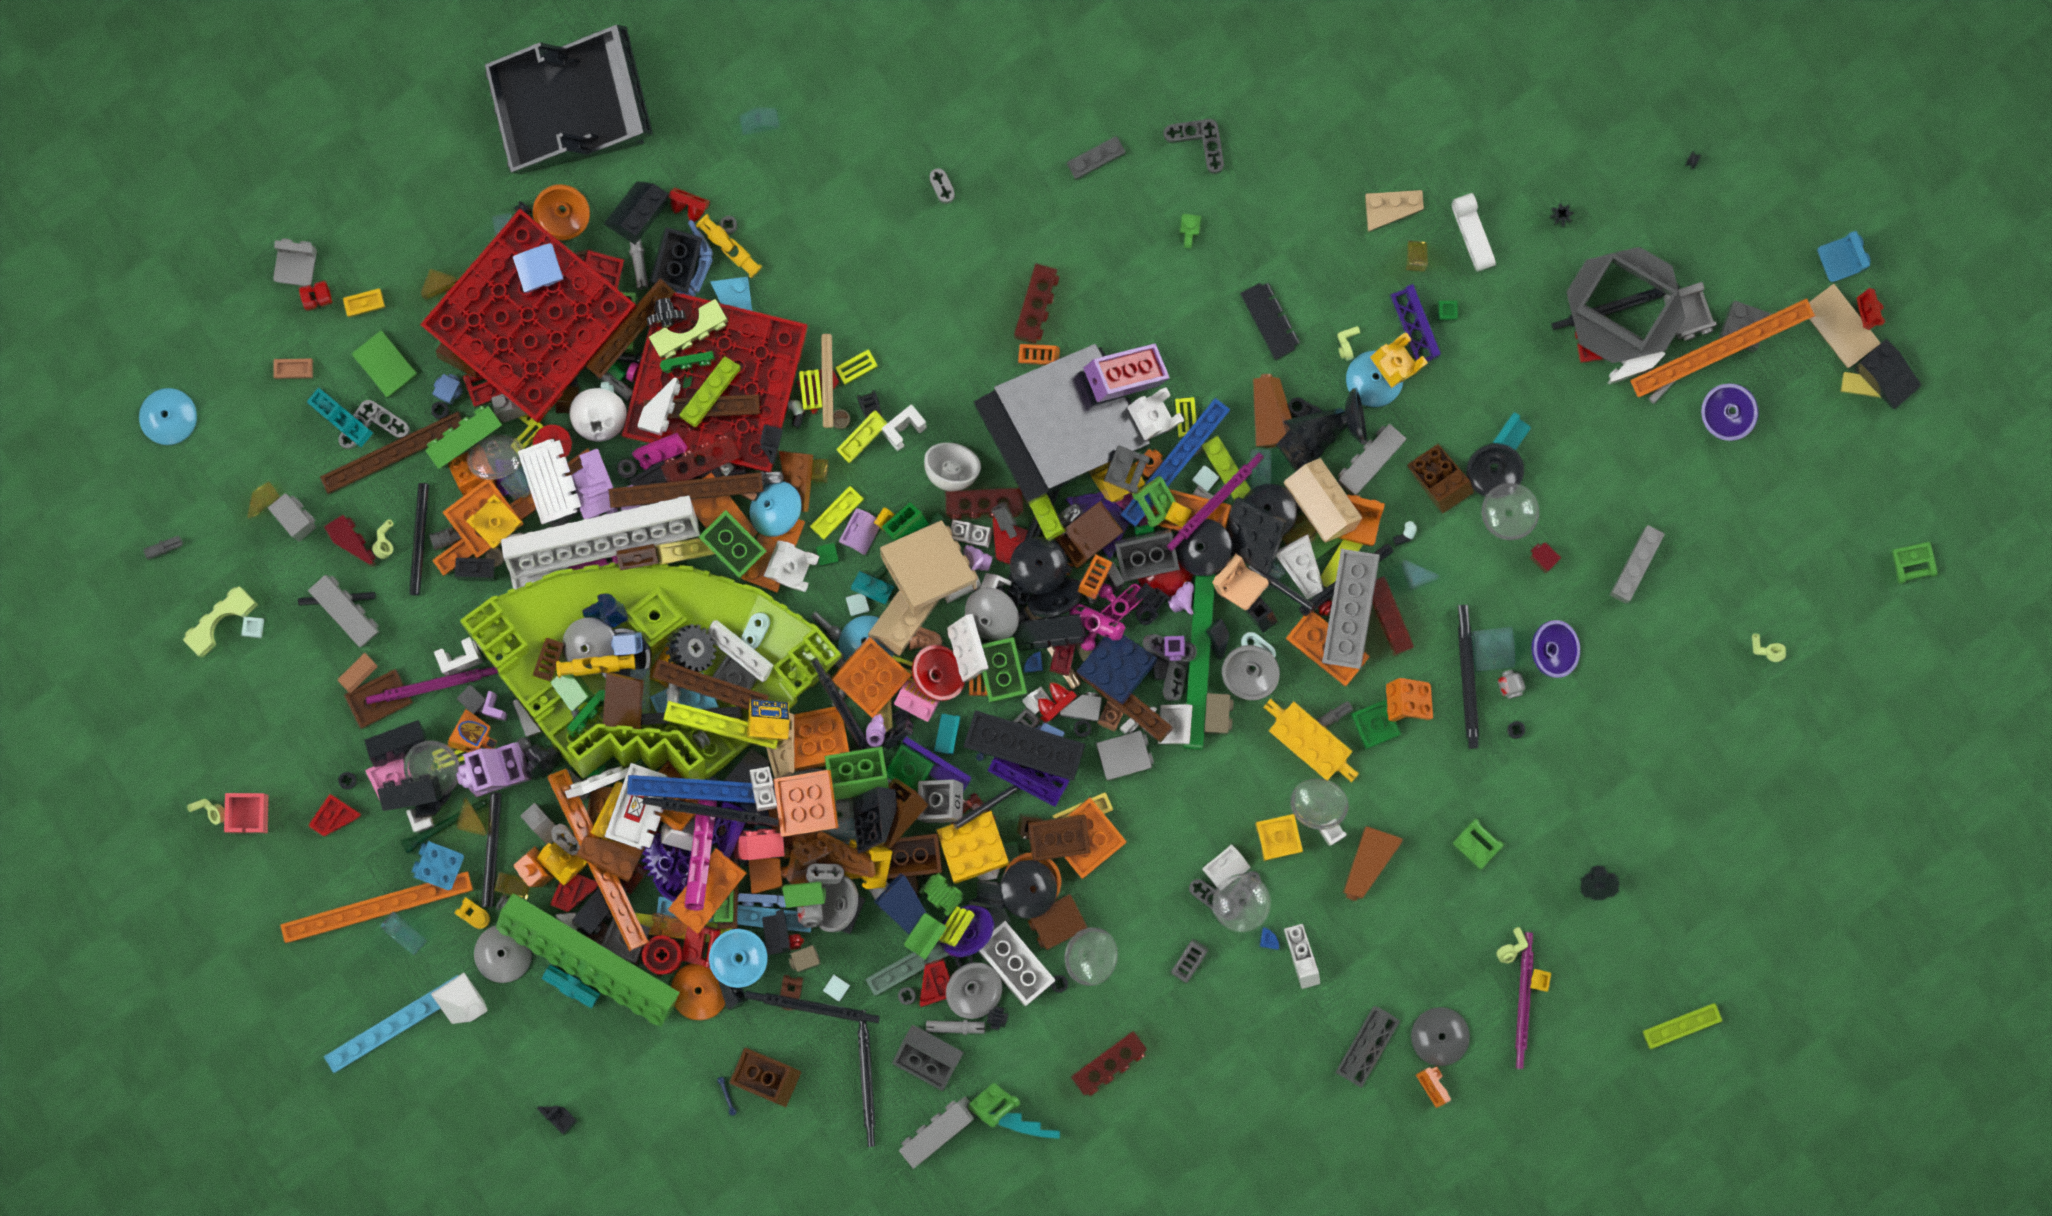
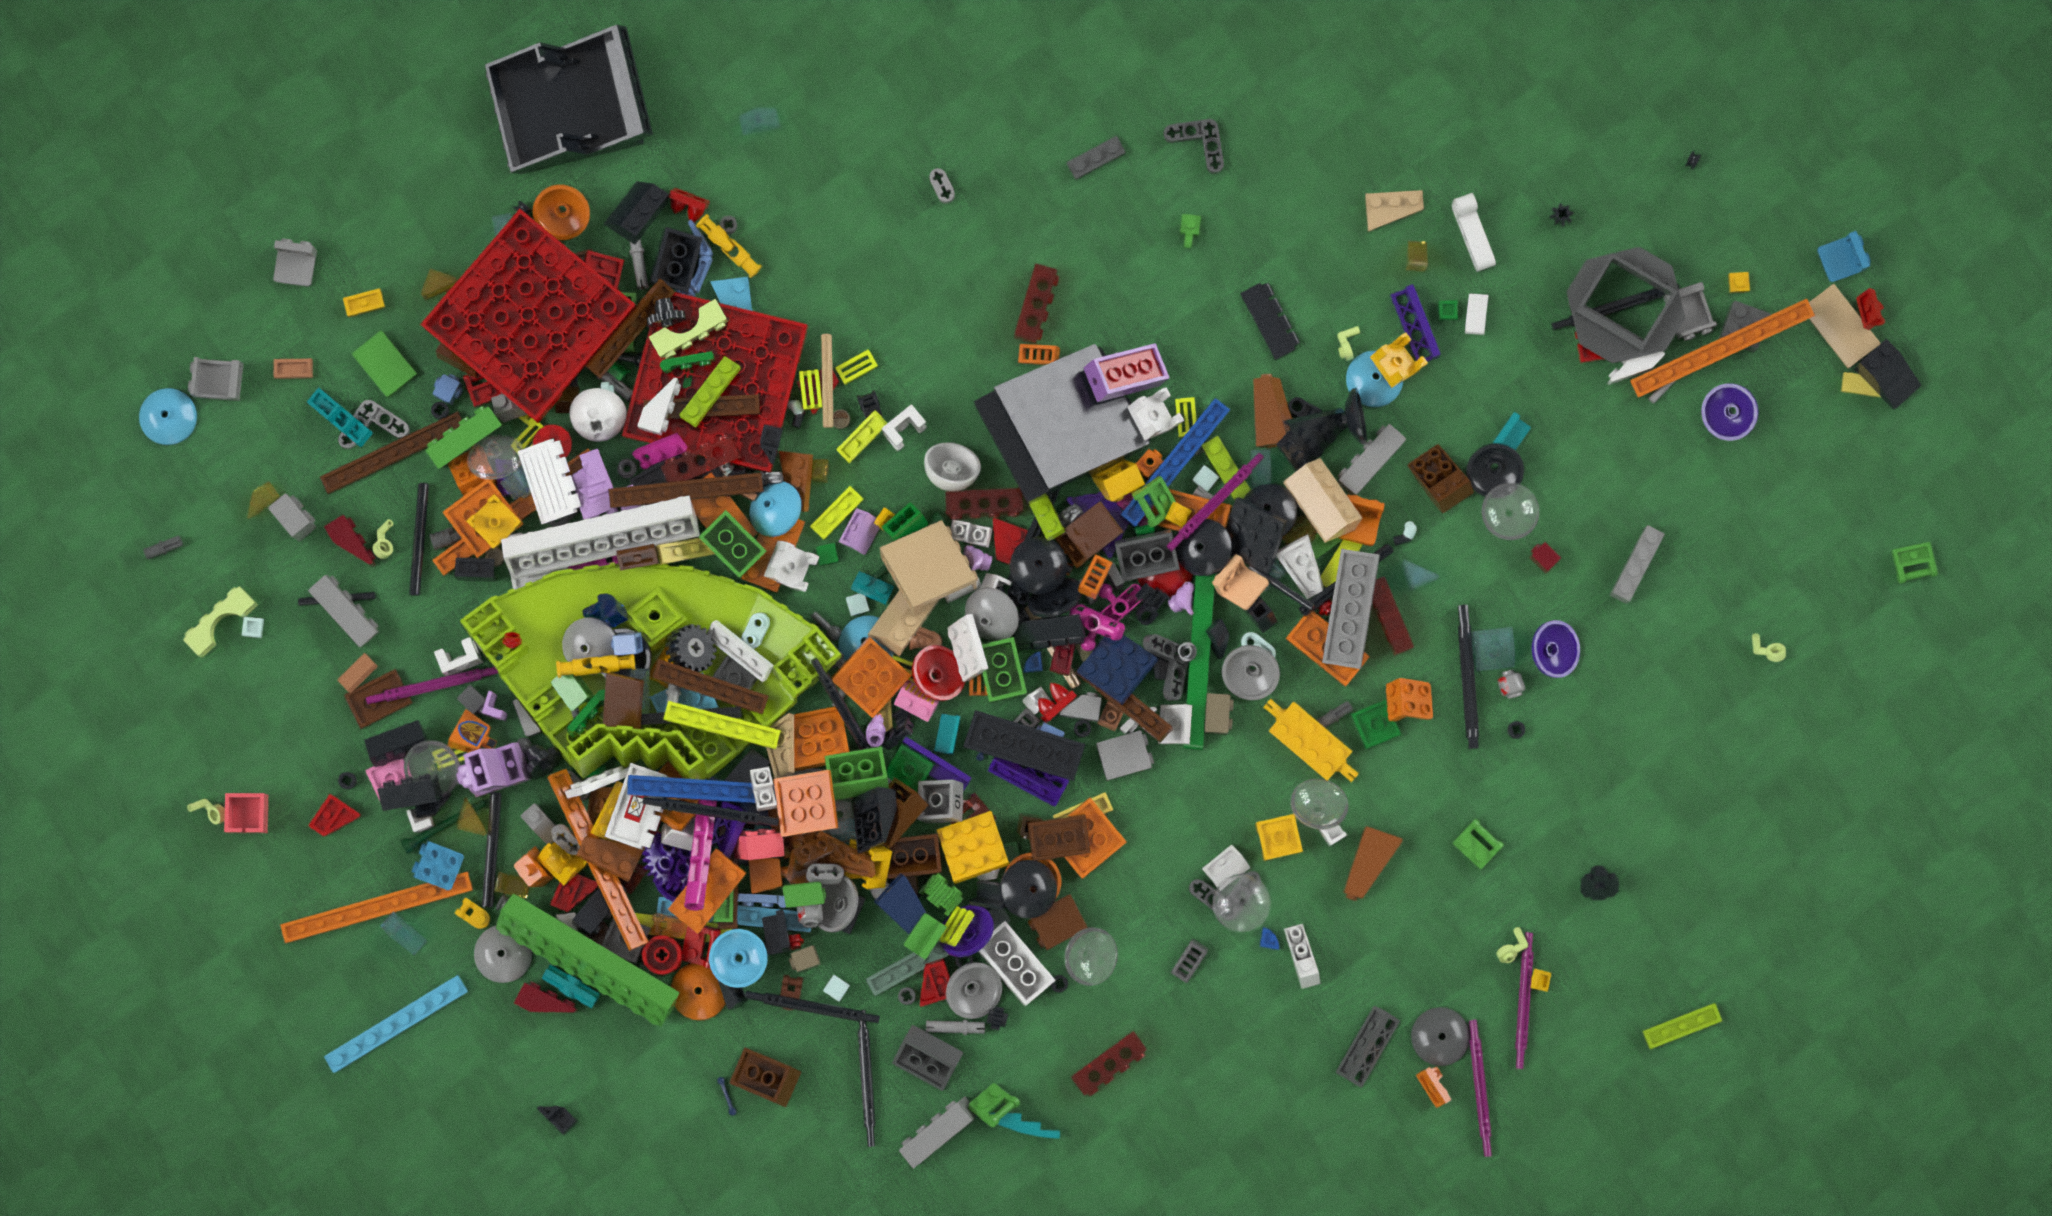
(215, 379): none -> light grey panel
(321, 292): red wheel -> none
(460, 1000): white slope -> none
(512, 640): none -> red plate
(536, 1000): none -> dark red slope
(538, 267): light blue slope -> none
(552, 643): reddish brown slope -> none
(632, 372): dark pink tile -> none
(701, 739): dark grey bush -> none
(768, 720): yellow slope -> none
(984, 807): black bar -> none
(1005, 519): dark grey hinge -> none
(1120, 468): dark grey plate -> none
(1174, 647): medium lavender brick -> none
(1476, 314): none -> white slope
(1480, 1088): none -> magenta axle
(1739, 282): none -> yellow plate

